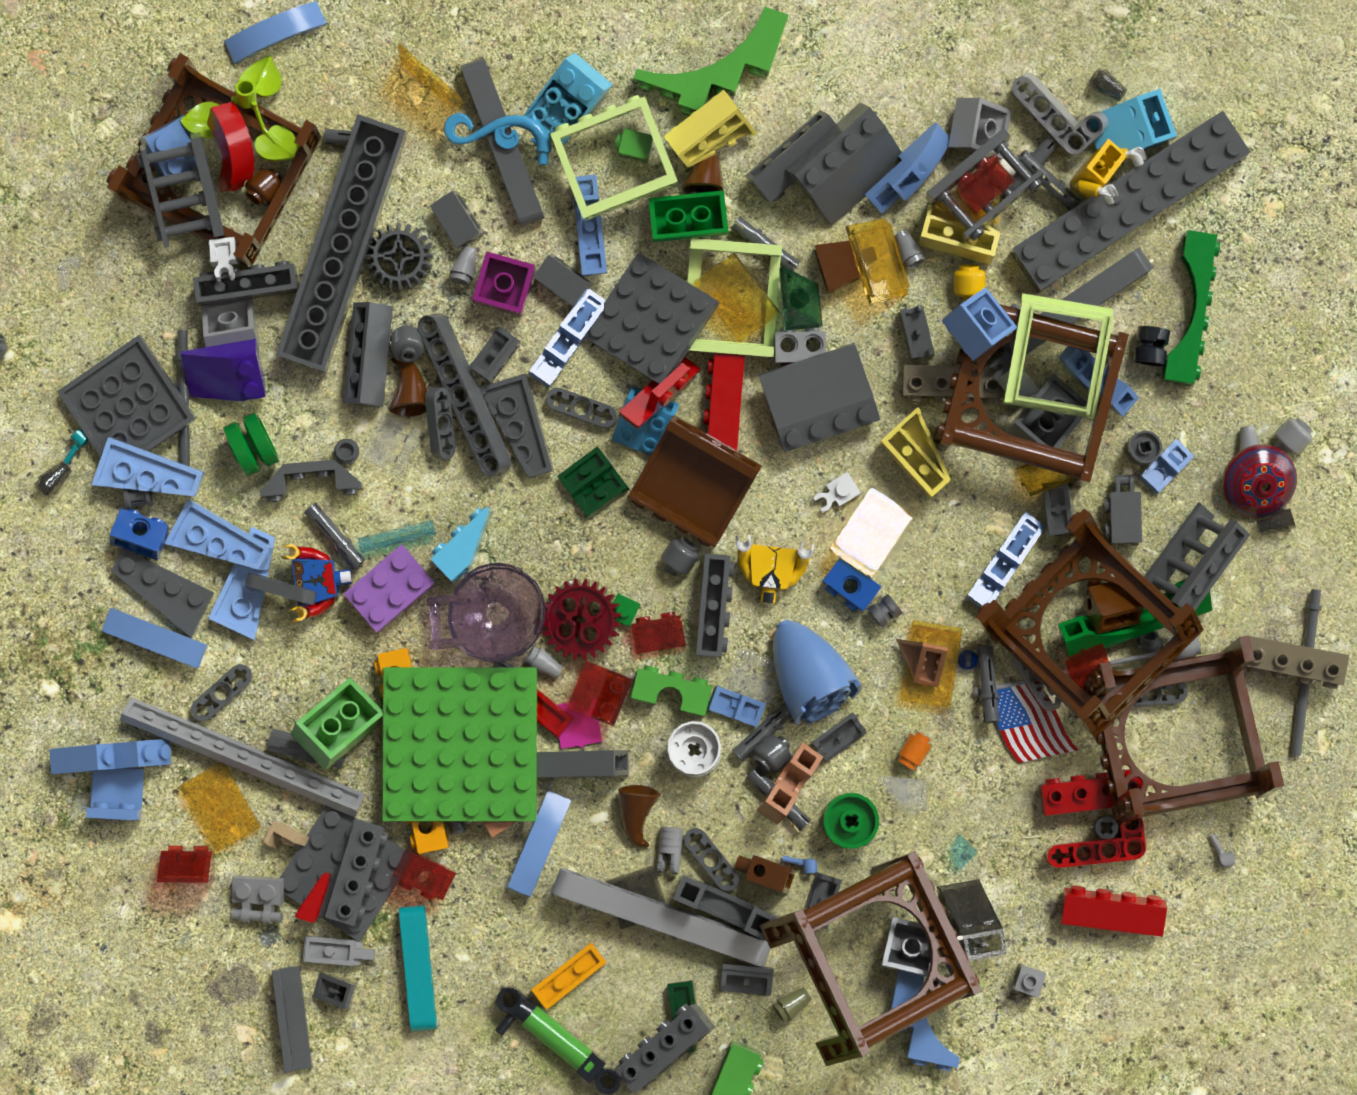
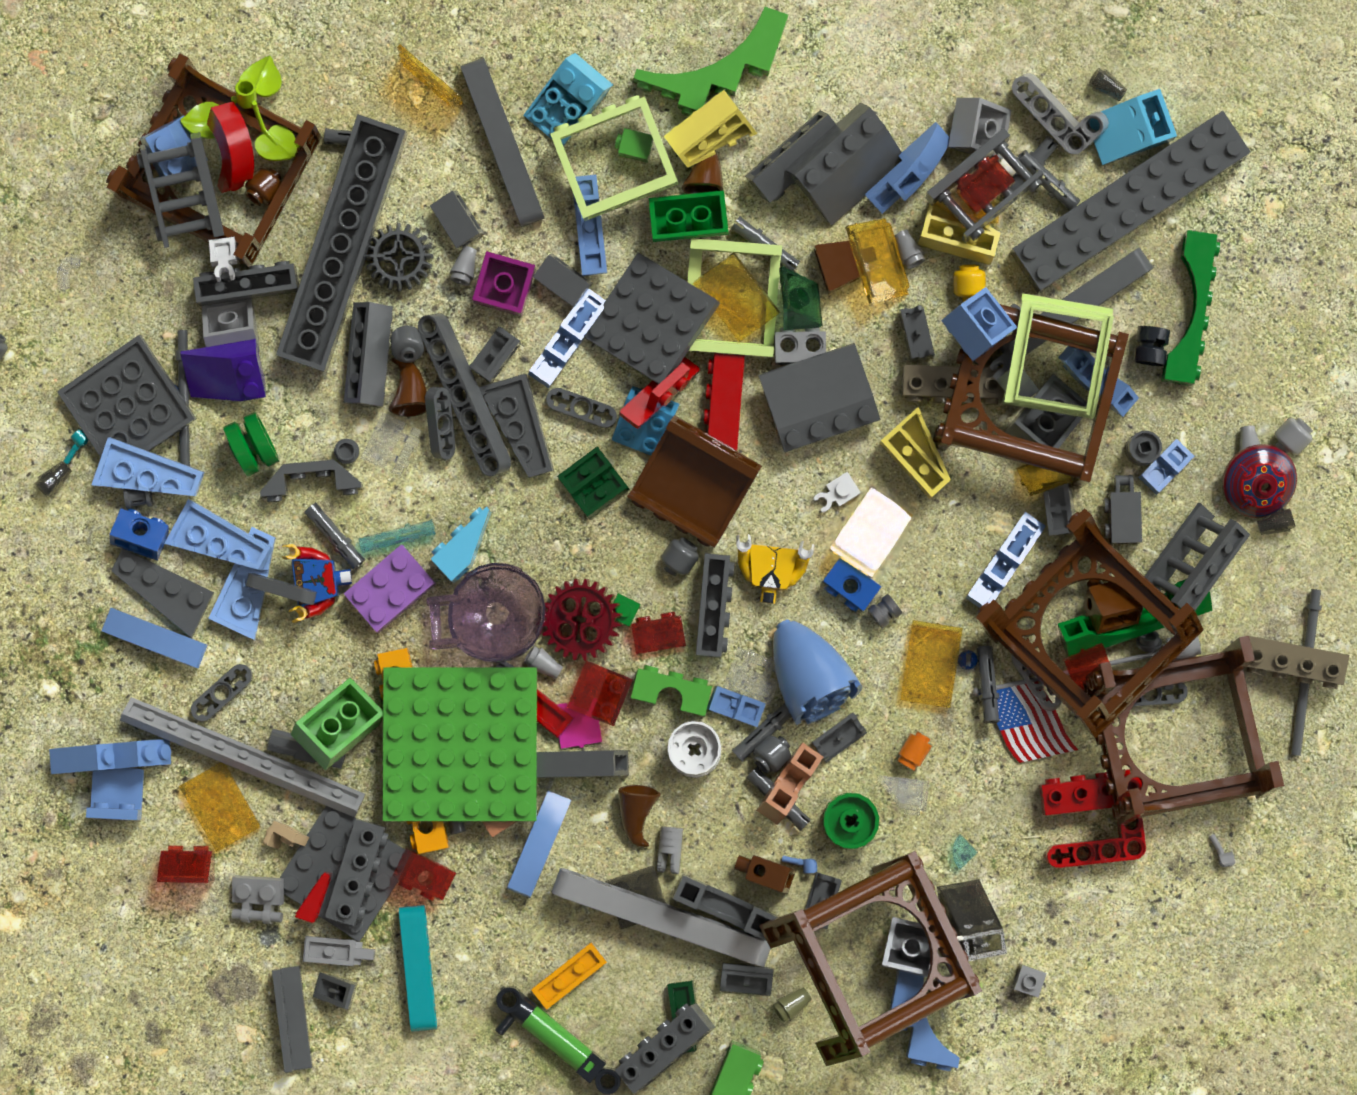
(274, 30): medium blue slope -> none
(532, 124): dark azure plant -> none
(728, 870): dark grey beam -> none
(923, 661): nougat slope -> none
(1099, 169): yellow torso -> none
(1113, 827): dark grey bush -> none
(1113, 911): red brick -> none

